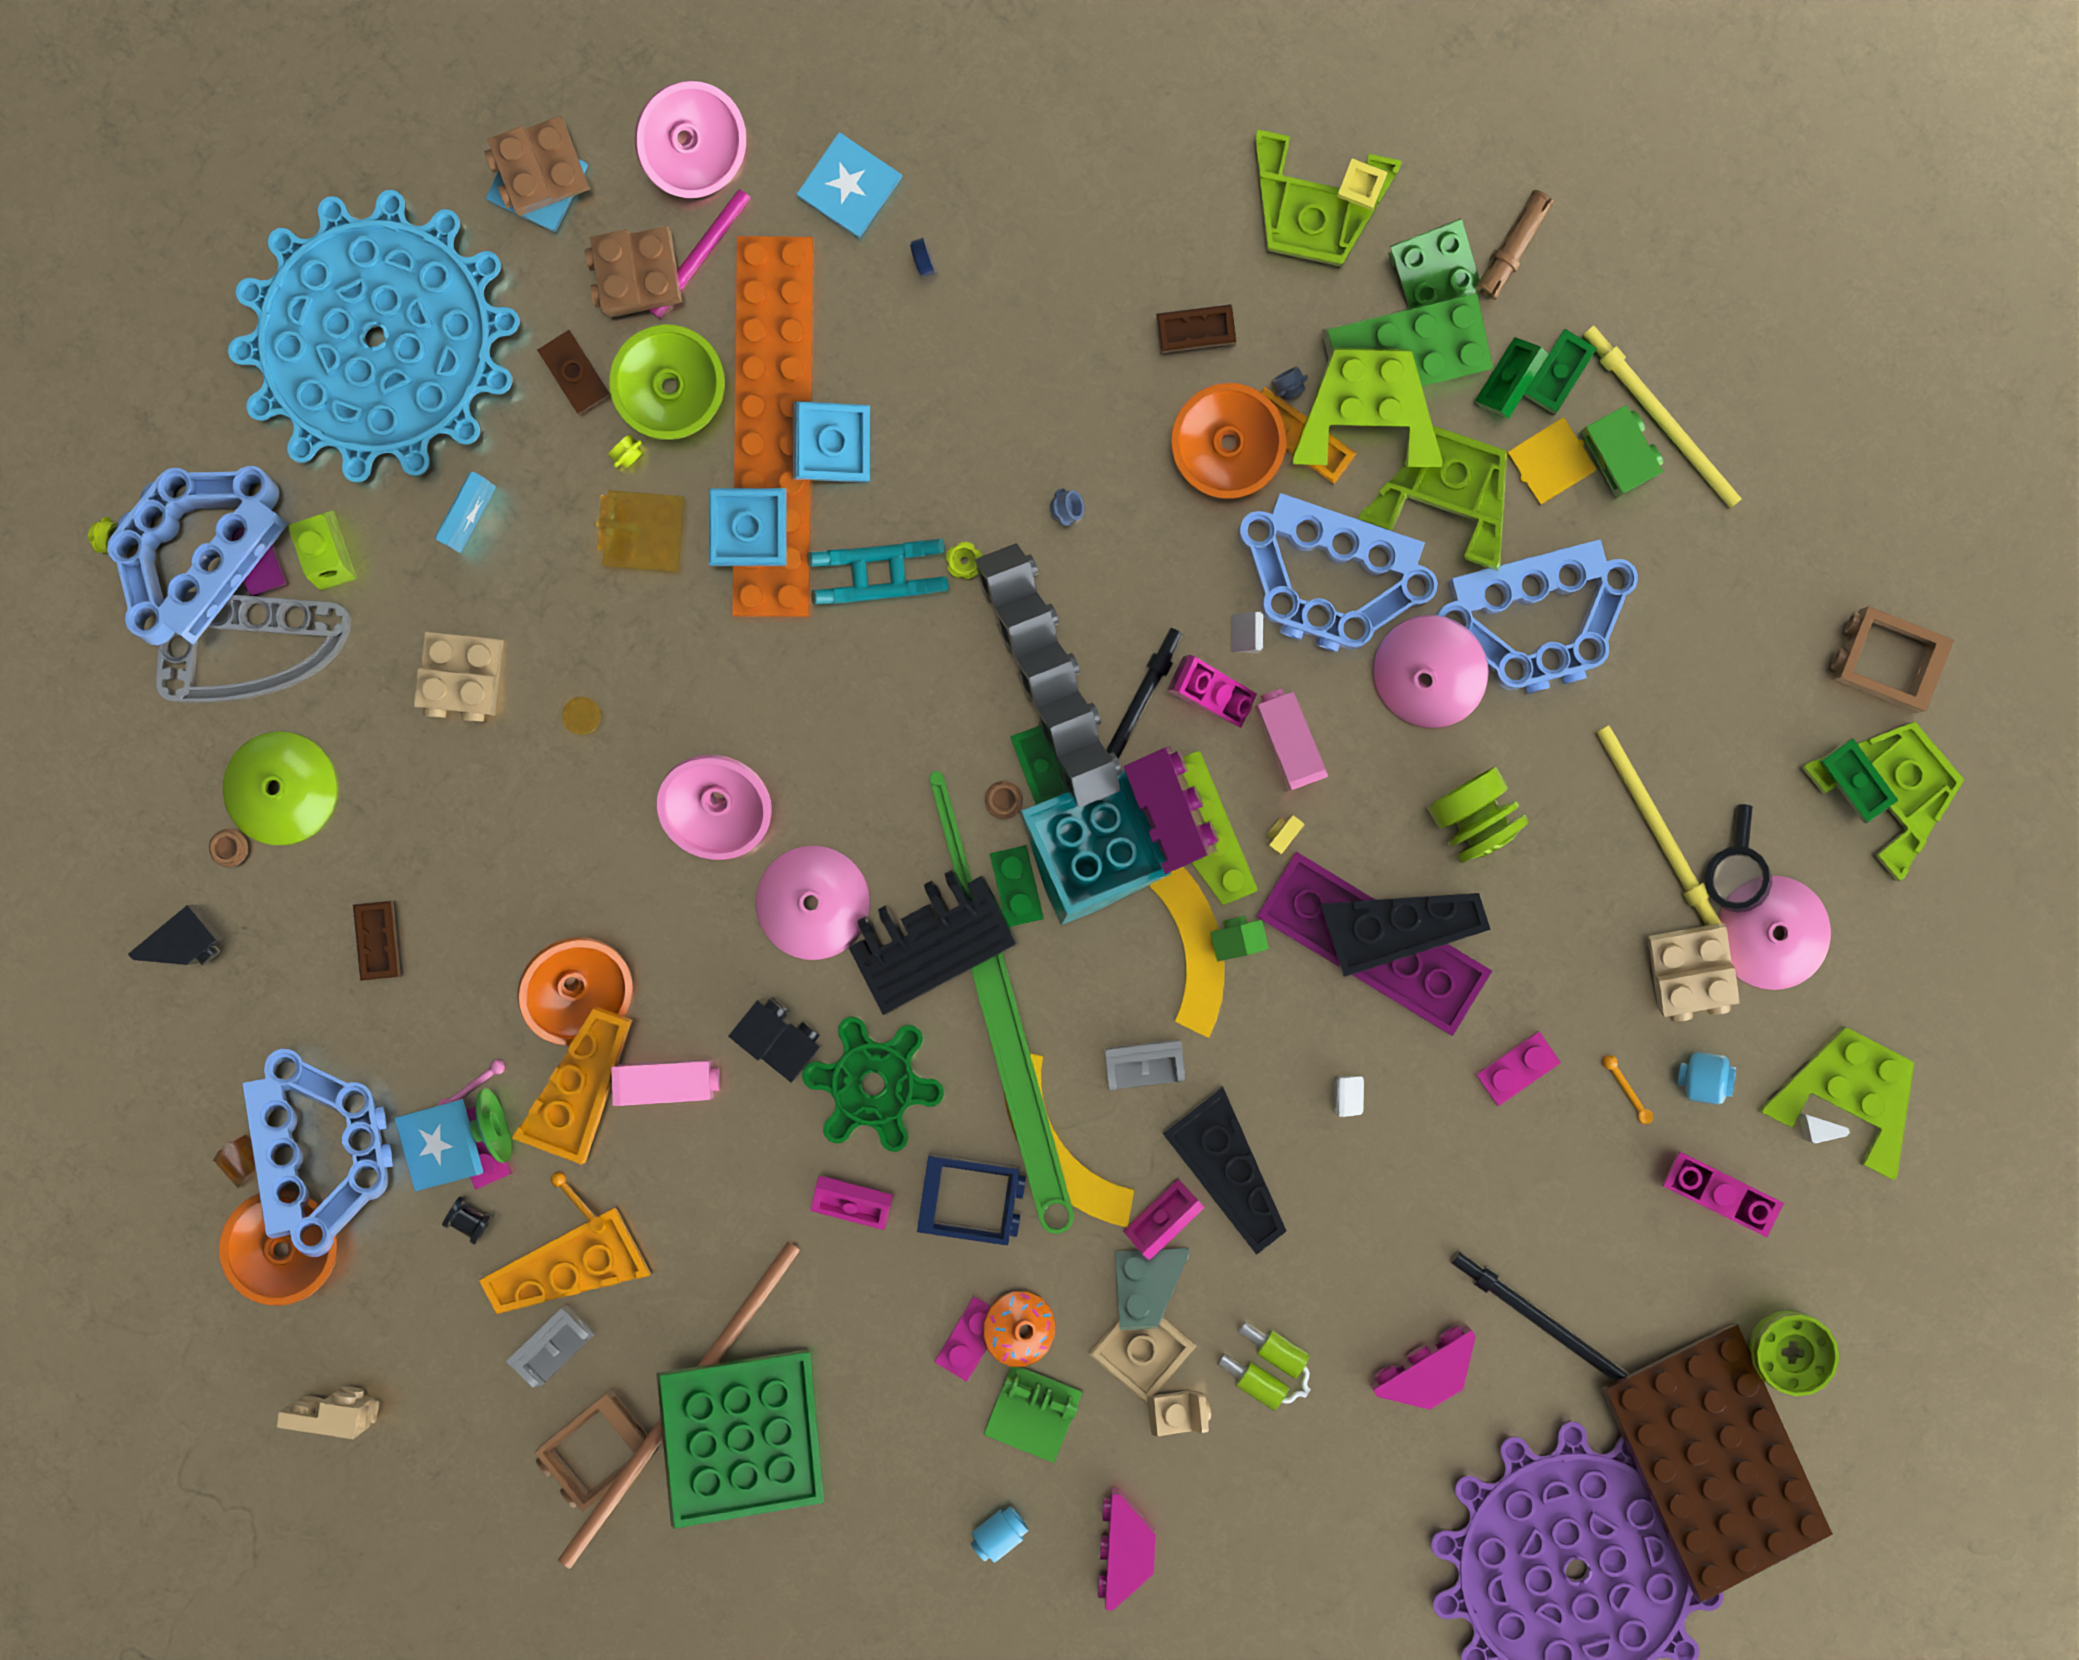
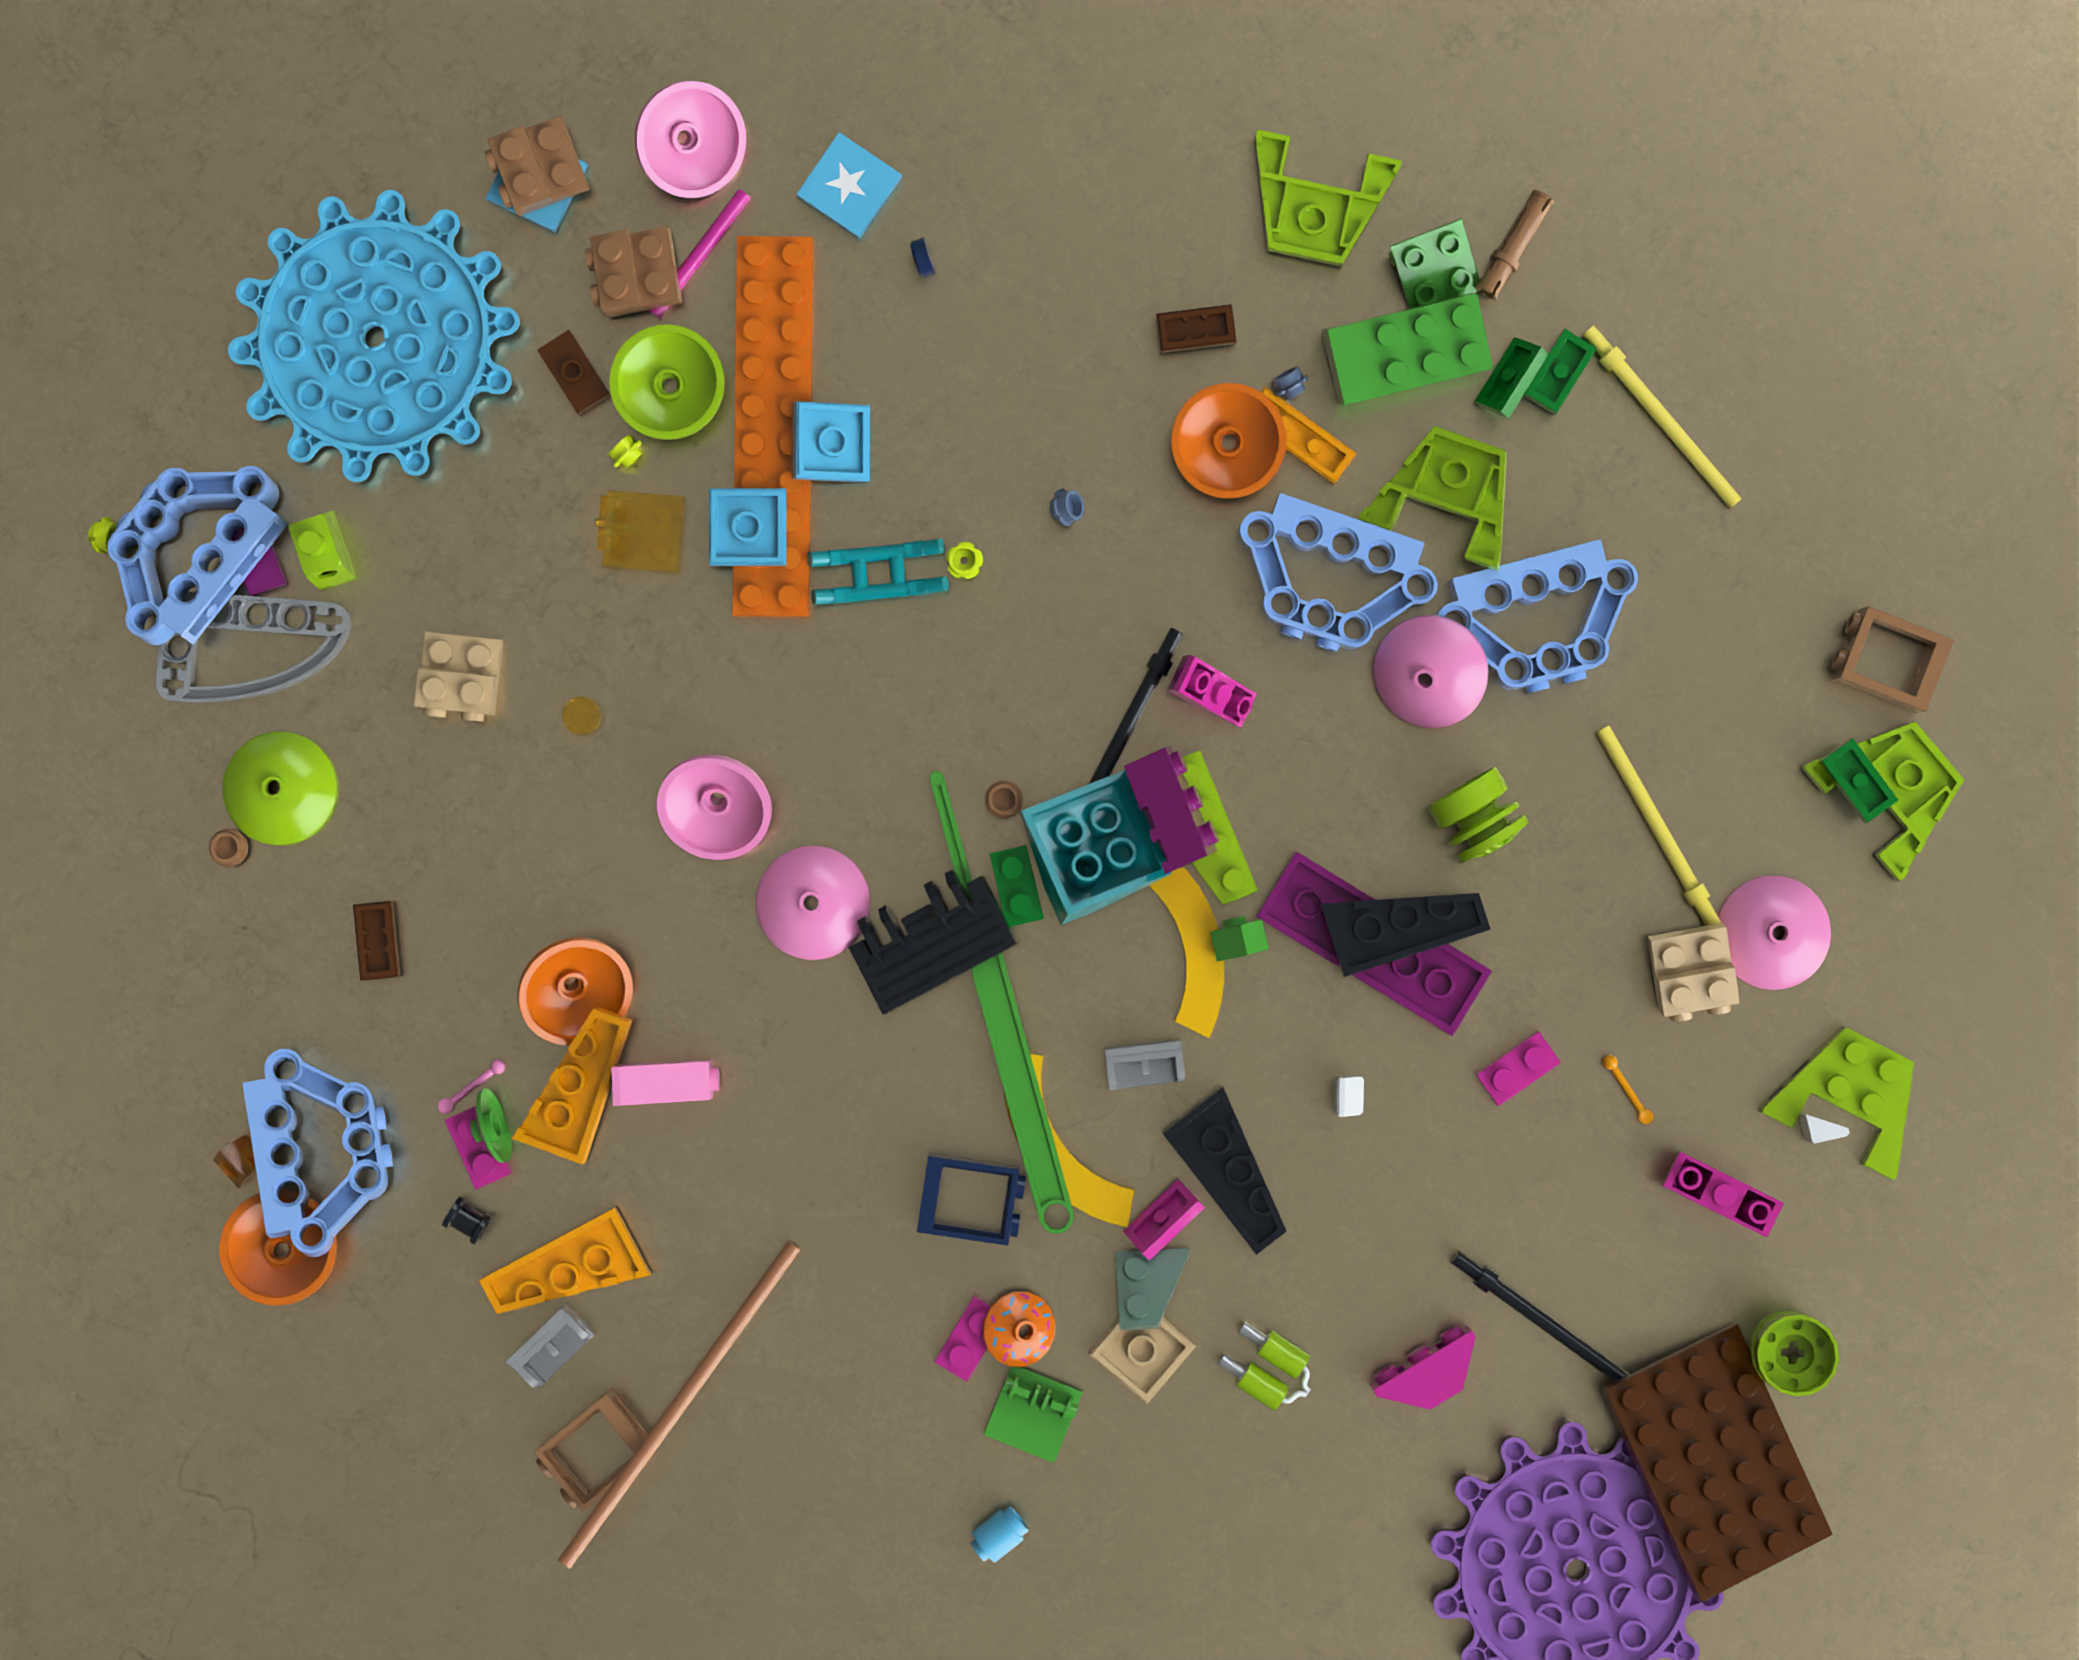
(182, 940): black slope -> none
(339, 1415): tan plate -> none
(439, 1145): medium azure tile -> none
(465, 512): medium azure tile -> none
(596, 1223): light orange hinge -> none
(740, 1438): green plate -> none
(775, 1038): black brick -> none
(851, 1202): dark pink plate -> none
(853, 1103): green plate -> none
(1038, 765): green plate -> none
(1048, 674): dark grey brick -> none
(1127, 1549): dark pink slope -> none
(1179, 1413): tan bracket -> none
(1247, 632): white slope -> none
(1283, 833): light yellow plate -> none
(1290, 740): bright pink slope -> none
(1362, 184): light yellow plate -> none
(1369, 390): lime wing -> none
(1551, 461): yellow piece -> none
(1623, 450): bright green brick -> none
(1707, 1078): medium azure head -> none
(1739, 875): piece -> none

